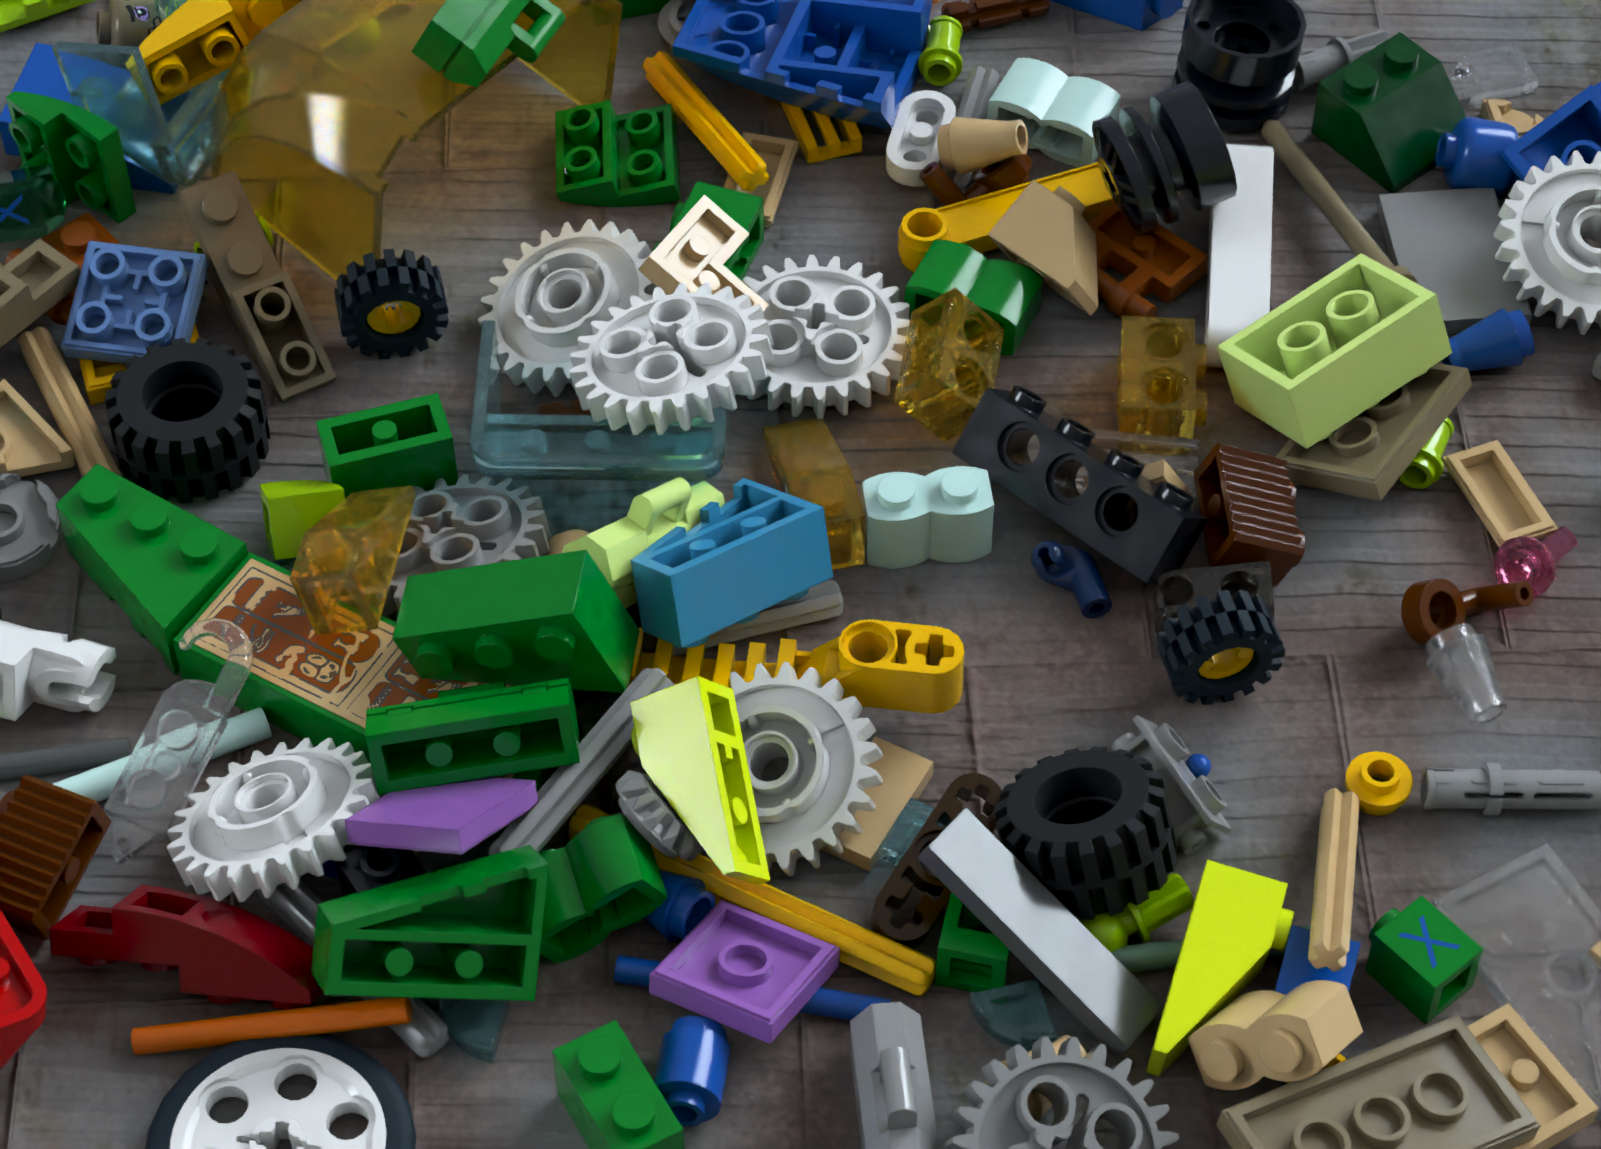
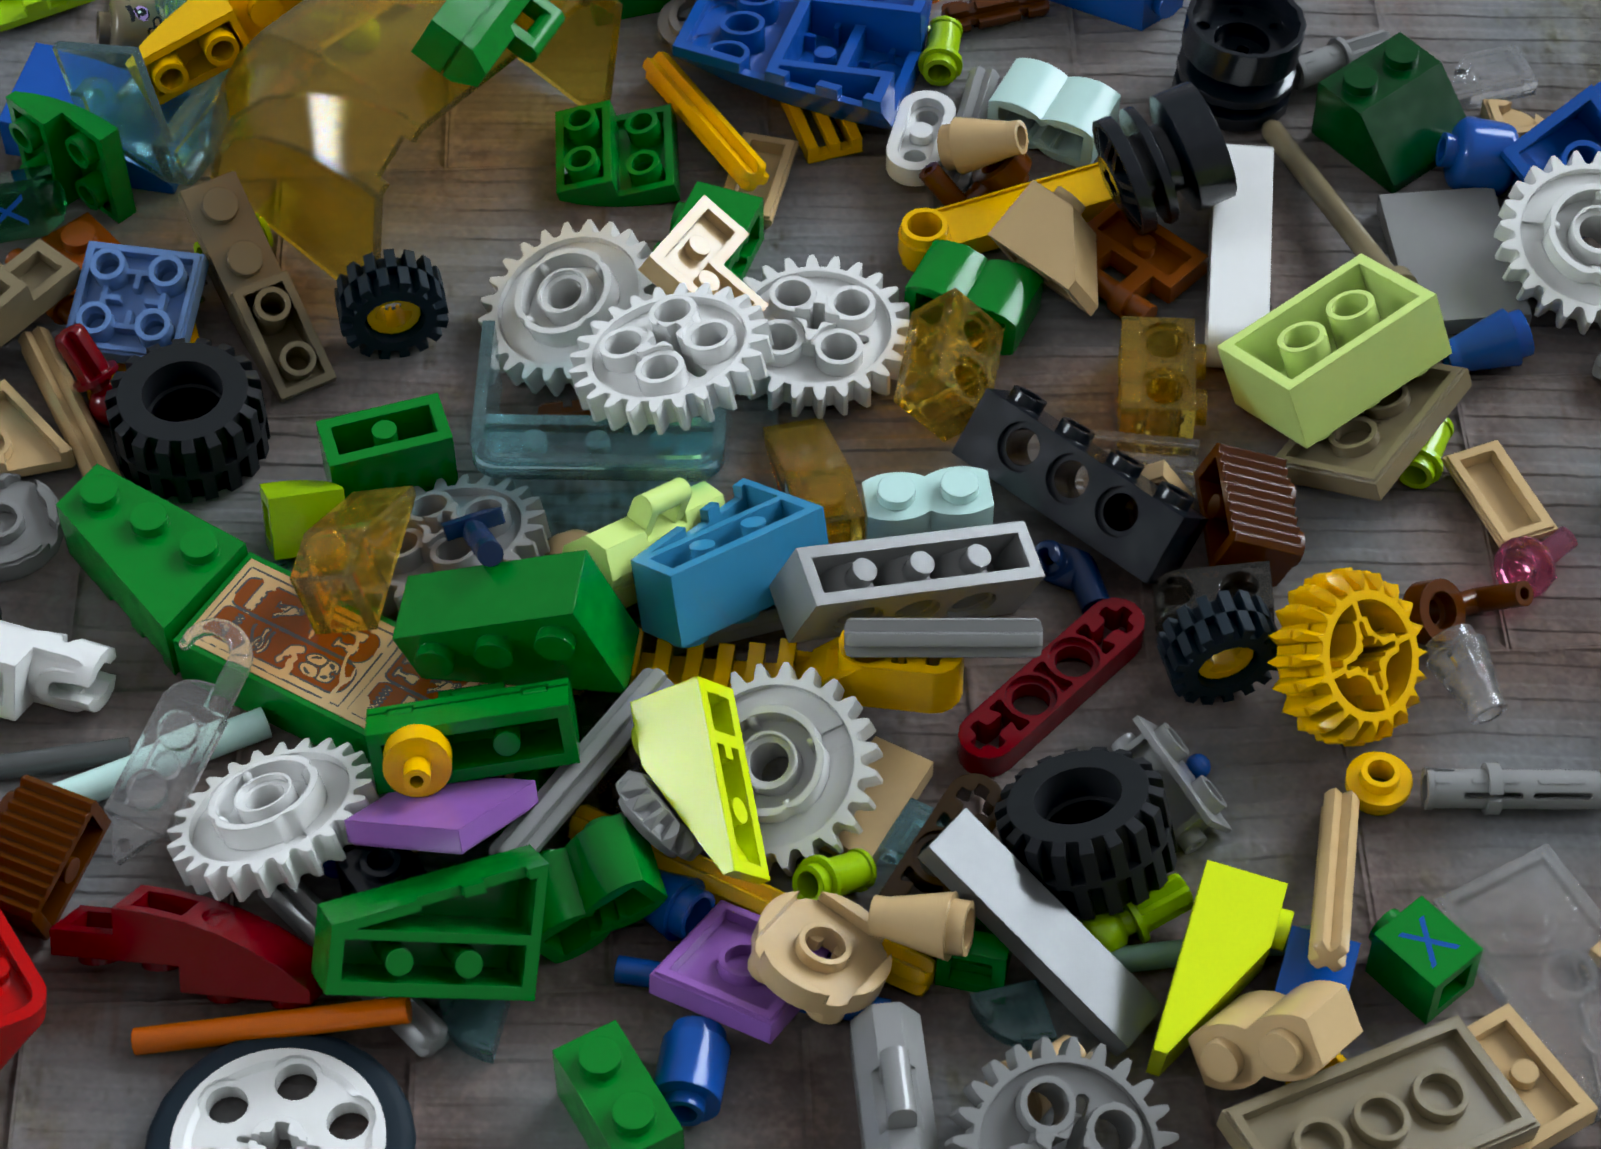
(88, 366): none -> dark red axle
(417, 760): none -> yellow tile
(477, 535): none -> dark blue piece
(818, 985): none -> tan plate
(836, 874): none -> lime pin
(906, 576): none -> light grey brick
(925, 922): none -> tan cone
(943, 637): none -> light grey axle
(1045, 681): none -> dark red beam
(1347, 657): none -> yellow gear

